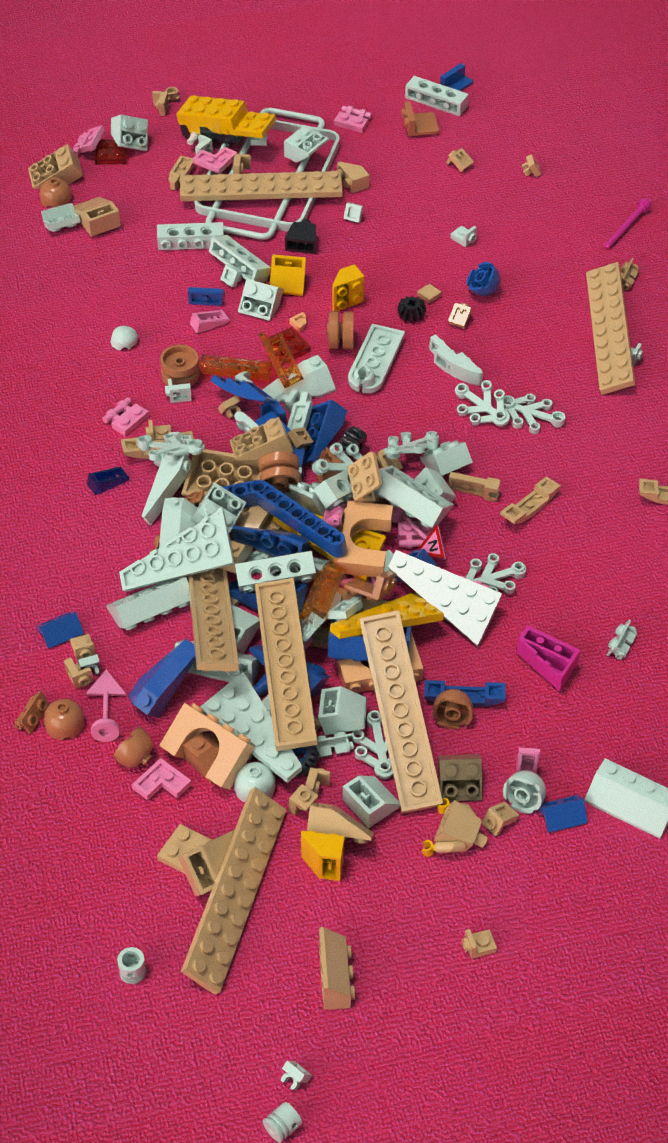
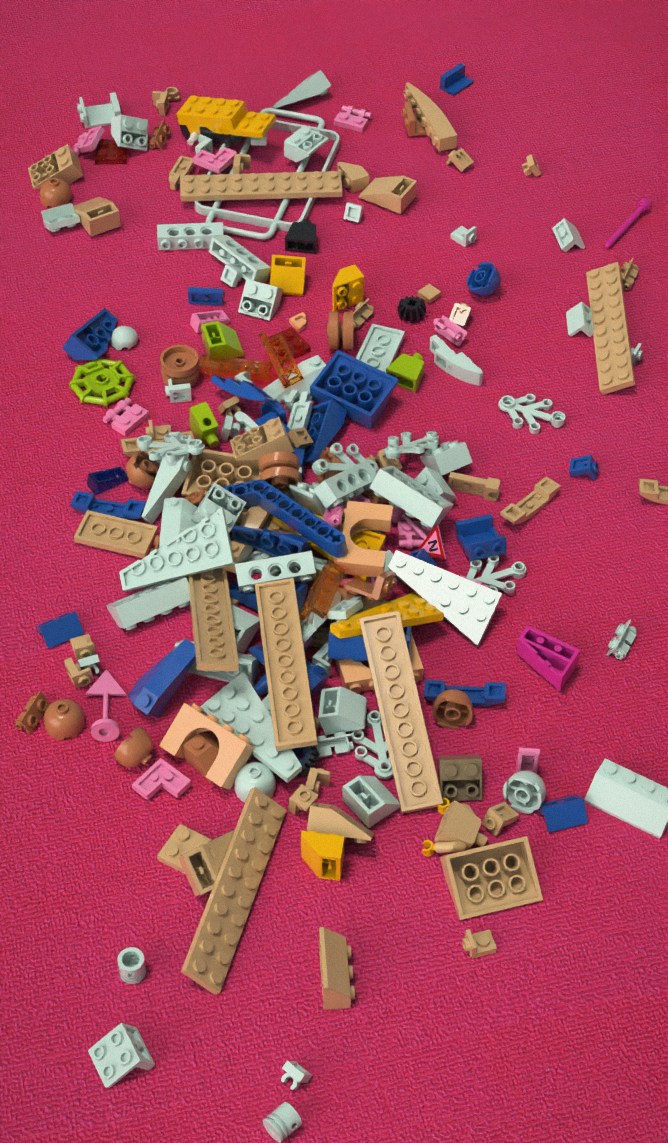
(86, 501): none -> blue slope
(92, 338): none -> blue wedge
(99, 114): none -> light aqua panel
(111, 379): none -> lime plate
(115, 534): none -> tan plate
(119, 1054): none -> light aqua bracket
(141, 470): none -> nougat cylinder
(160, 136): none -> nougat hinge
(204, 424): none -> lime torso
(221, 340): none -> lime slope
(229, 428): none -> light aqua tile
(310, 87): none -> light aqua wedge
(321, 658): none -> light aqua bracket
(353, 435): black gear -> none
(355, 387): none -> blue slope
(362, 310): none -> tan hinge
(365, 478): tan bracket -> none
(391, 192): none -> tan slope
(408, 371): none -> lime torso
(431, 118): none -> tan slope
(436, 95): light aqua brick -> none
(450, 330): none -> bright pink hinge
(479, 537): none -> blue panel
(483, 406): light aqua plant -> none
(491, 878): none -> tan slope
(567, 235): none -> light aqua panel
(579, 319): none -> light aqua panel
(583, 466): none -> blue bracket

